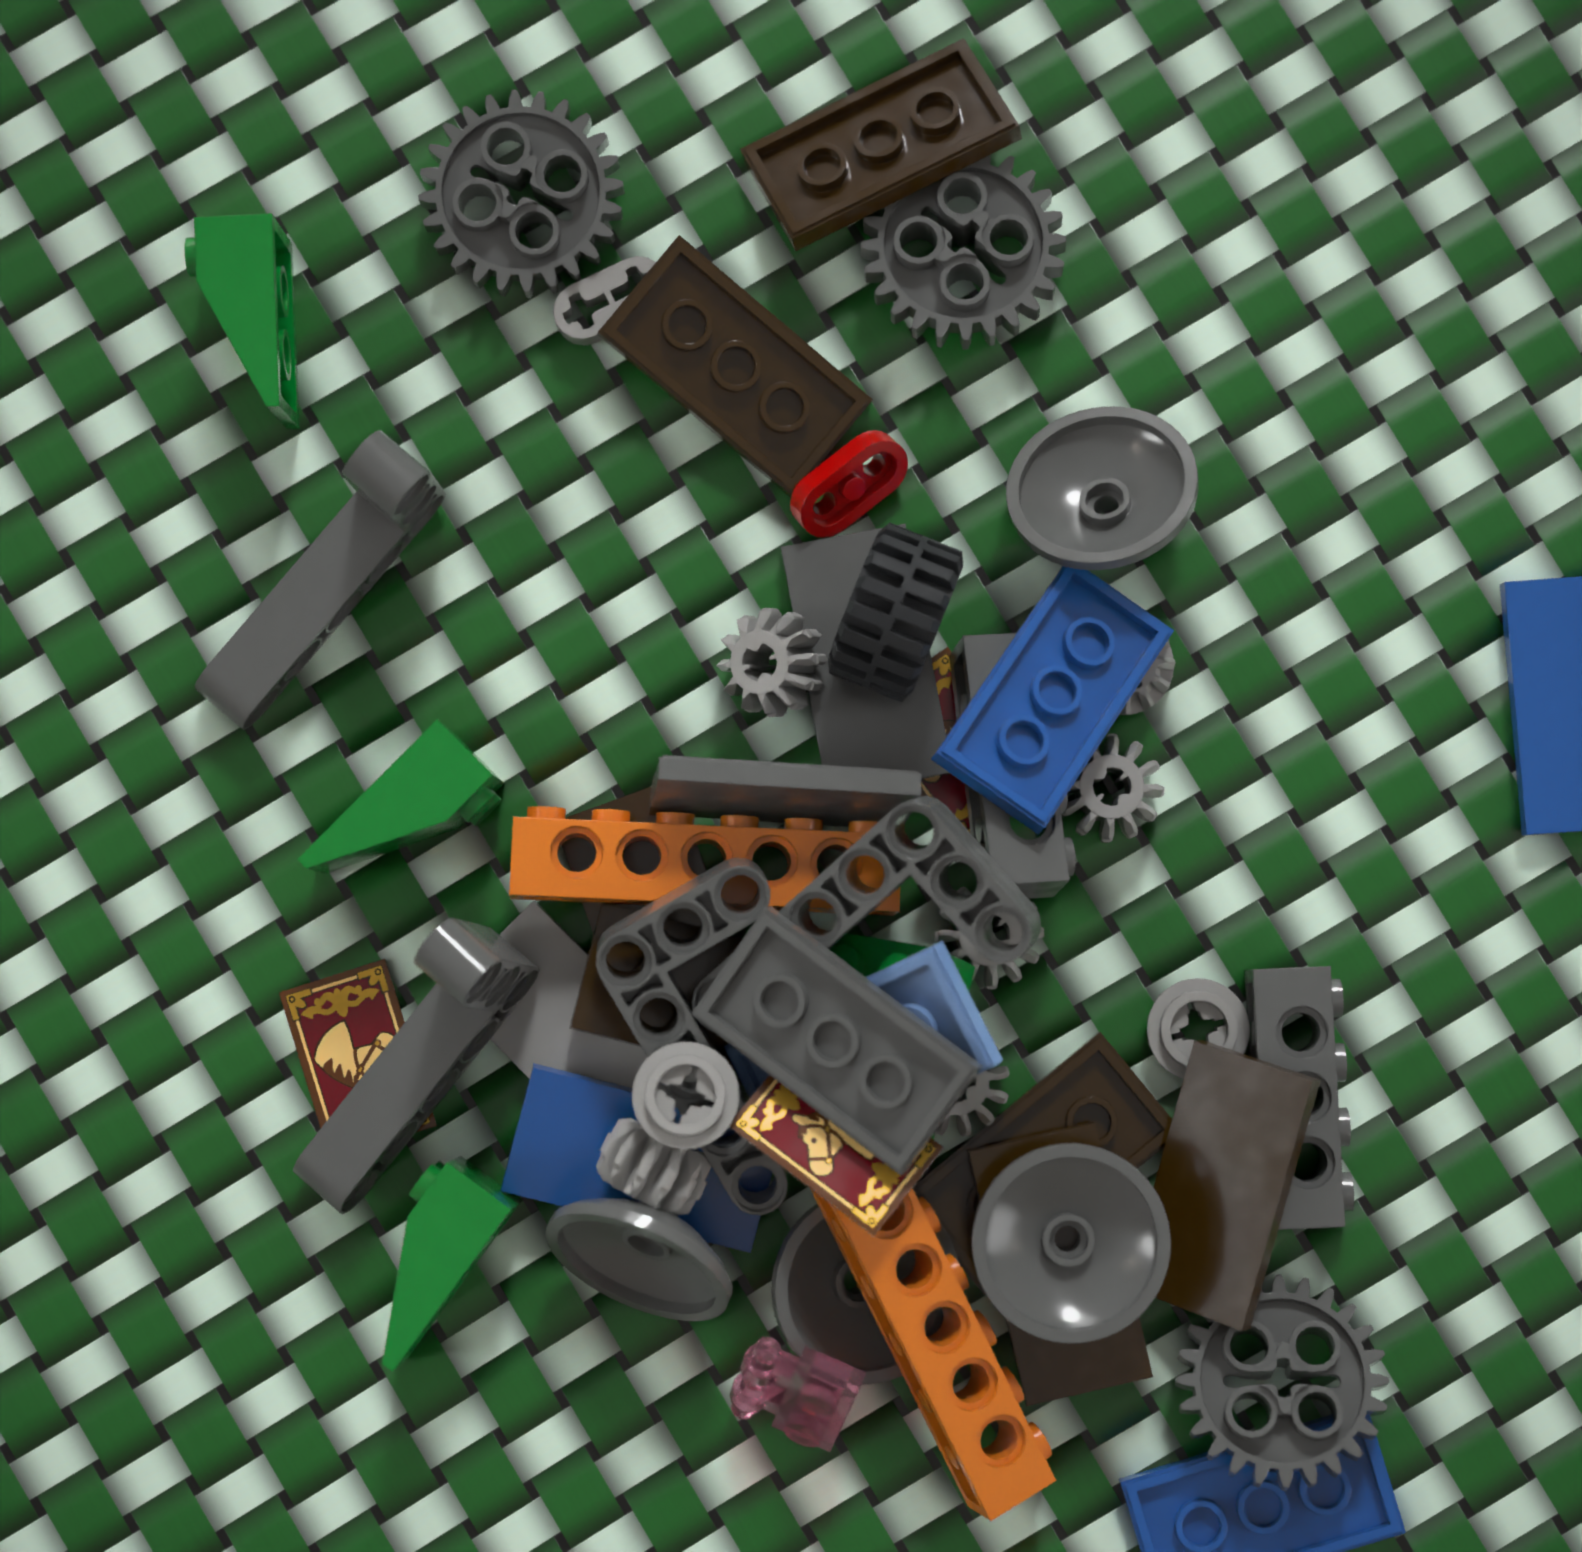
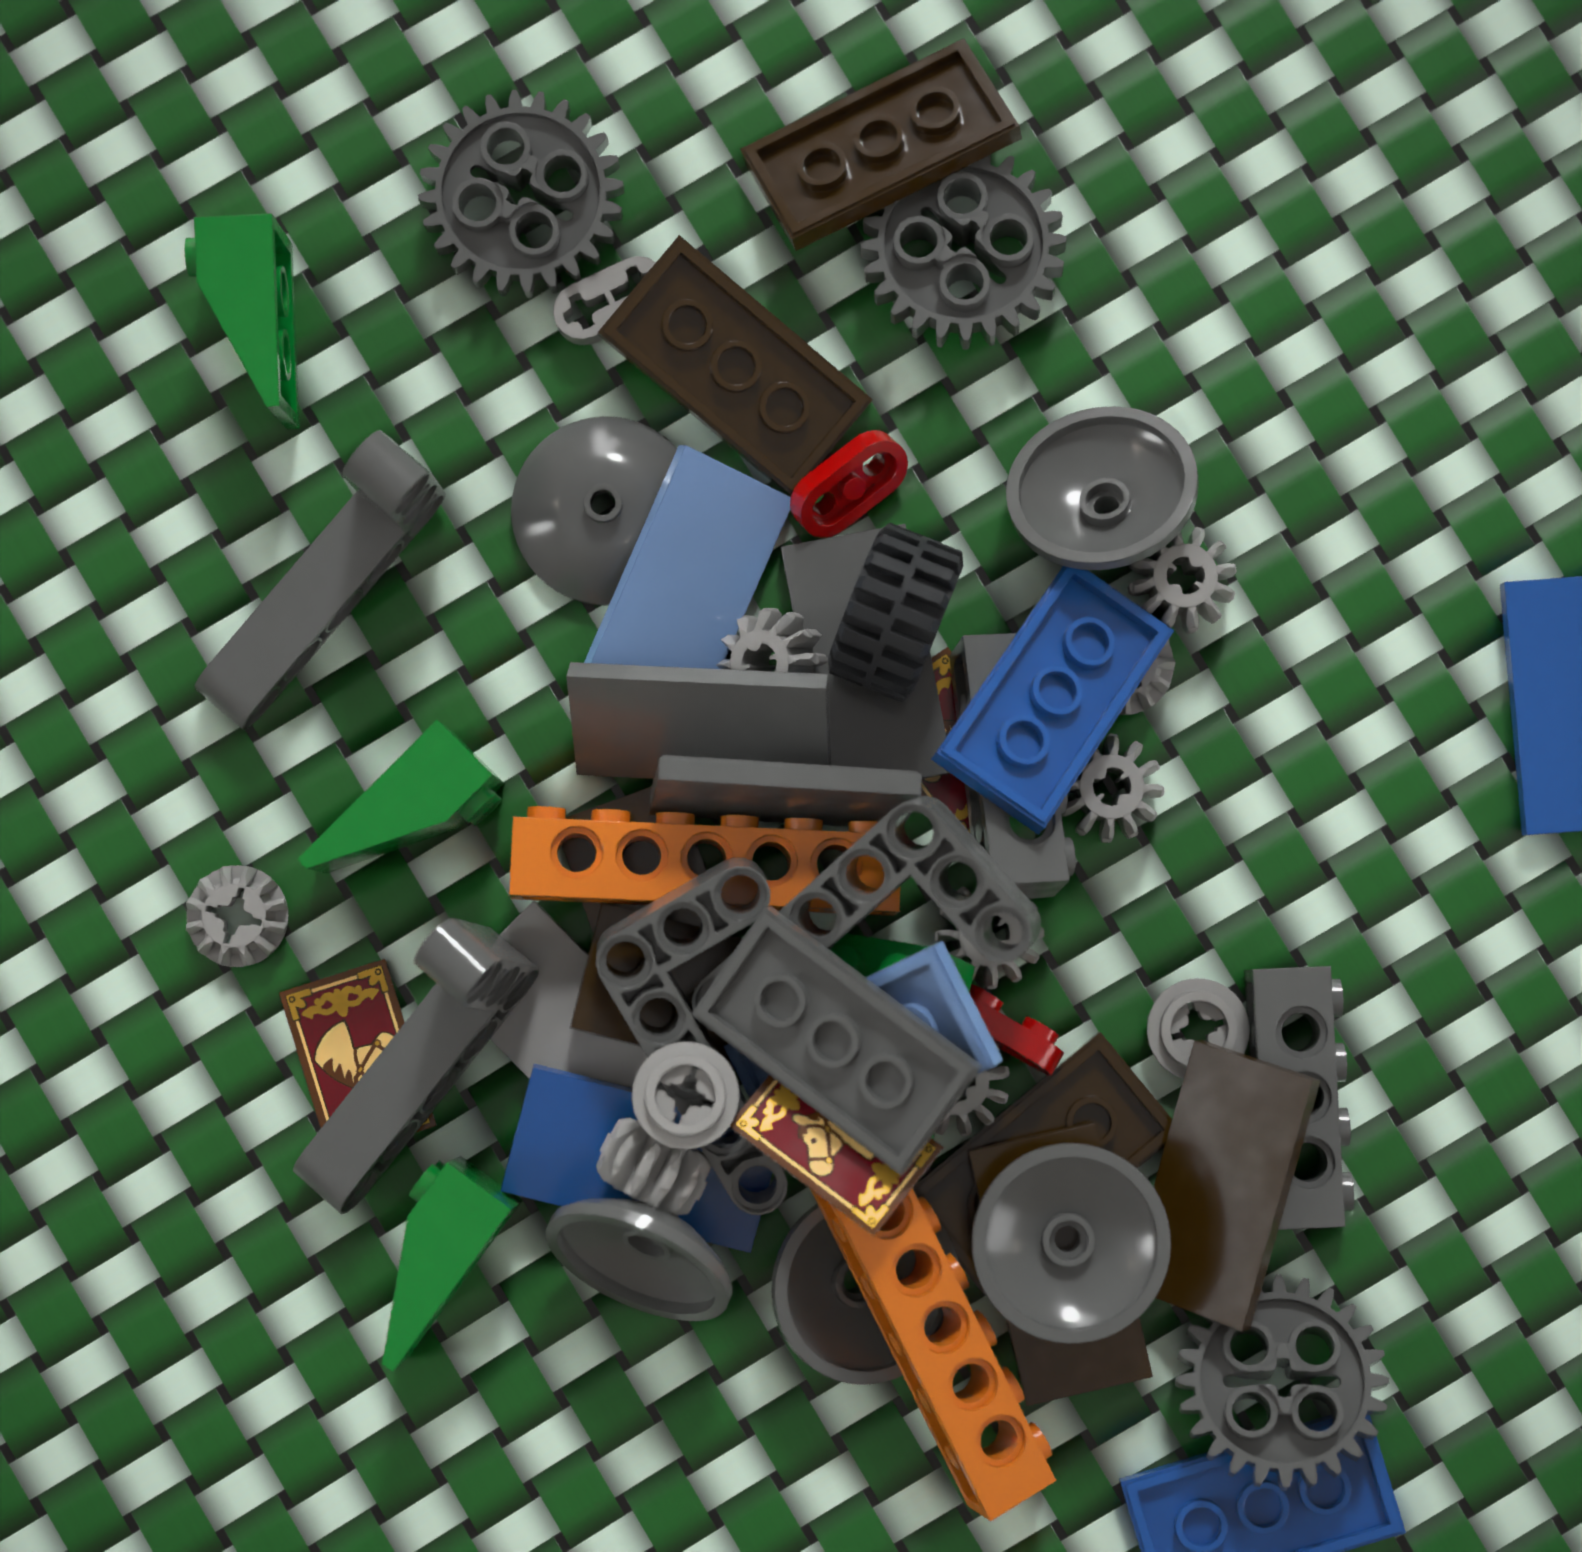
(262, 899): none -> light grey gear
(553, 498): none -> dark grey dish
(638, 713): none -> dark grey tile
(691, 567): none -> medium blue tile
(804, 1393): clear pink plate -> none
(1027, 1042): none -> red plate
(1201, 594): none -> light grey gear

